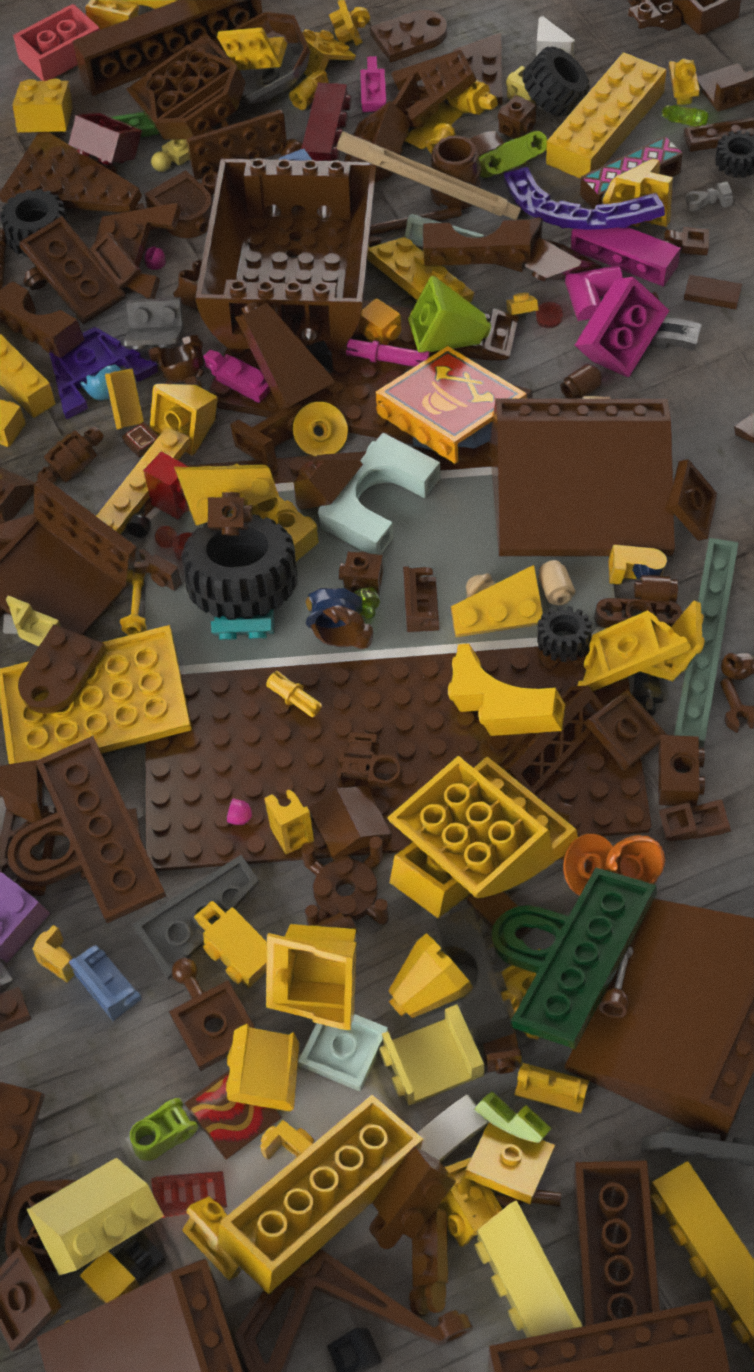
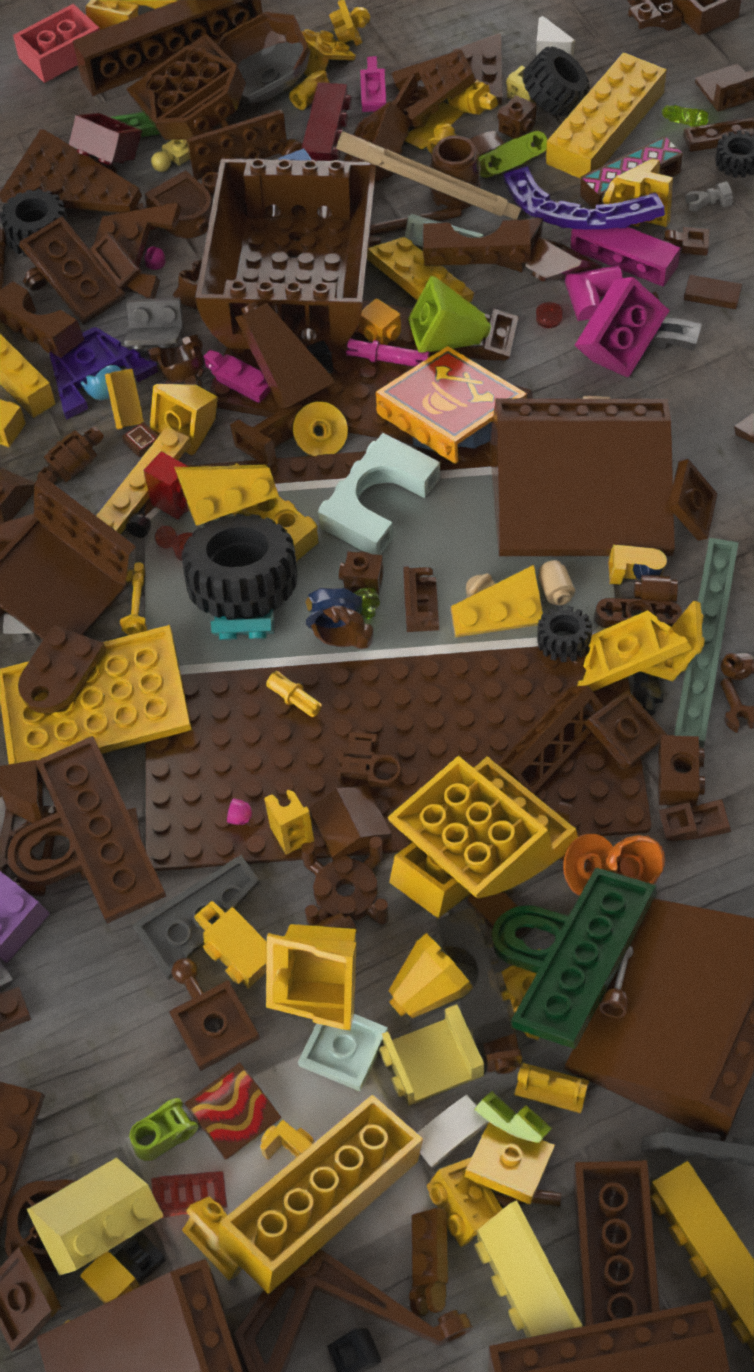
(29, 623): light yellow slope -> none
(42, 106): yellow brick -> none
(51, 955): yellow bracket -> none
(104, 982): medium blue hinge -> none
(161, 570): reddish brown plate -> none
(221, 506): reddish brown brick -> none
(253, 48): yellow bracket -> none
(263, 1068): yellow slope -> none
(323, 481): reddish brown slope -> none
(409, 34): reddish brown plate -> none
(409, 1198): reddish brown brick -> none
(501, 706): yellow arch -> none
(522, 303): yellow plate -> none
(581, 382): reddish brown brick -> none
(683, 81): yellow hips -> none

